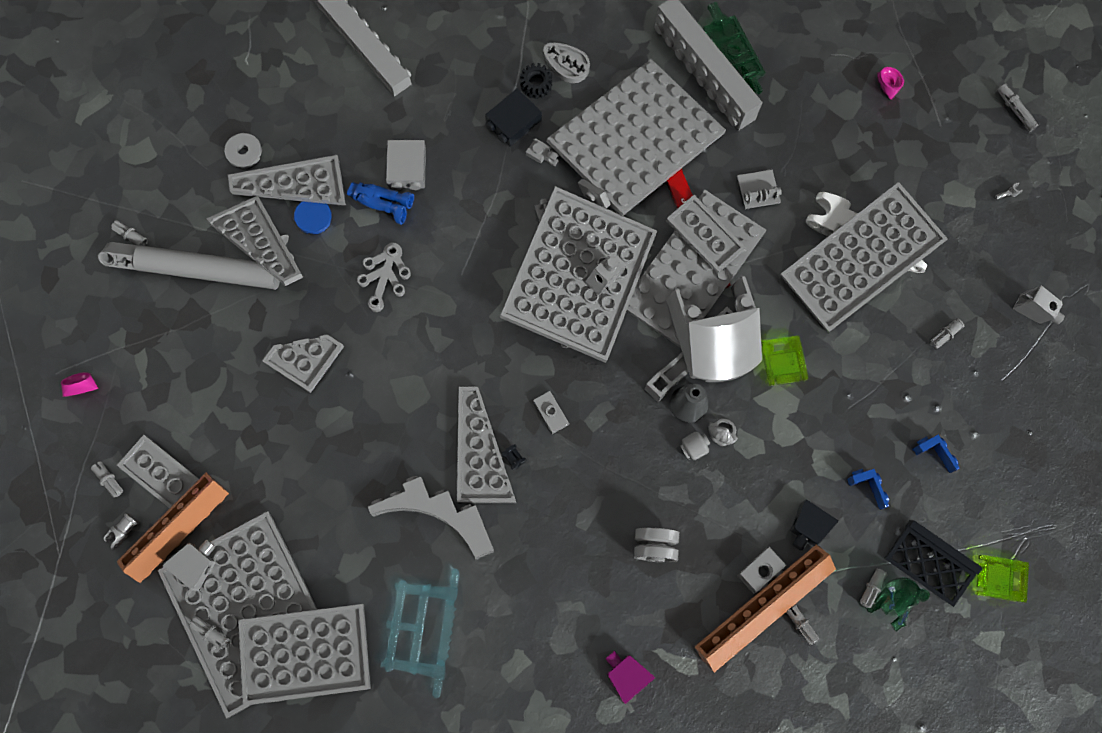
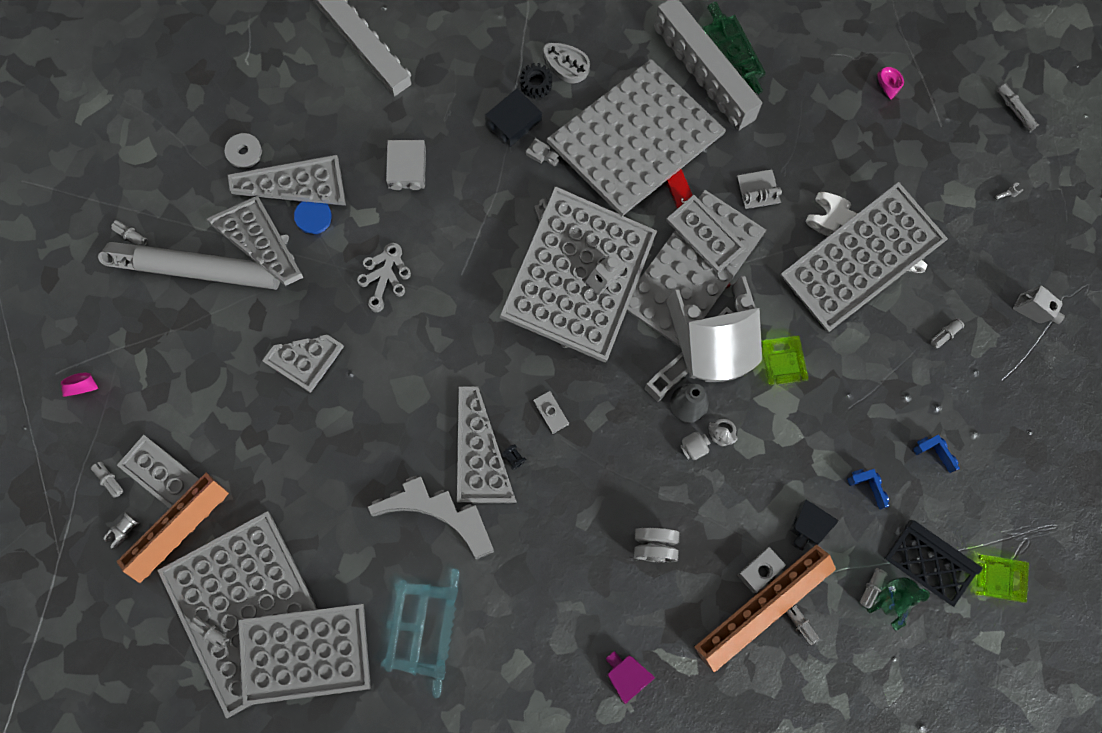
(192, 564): light grey torso -> none
(372, 196): blue piece -> none
(594, 193): light grey plate -> none

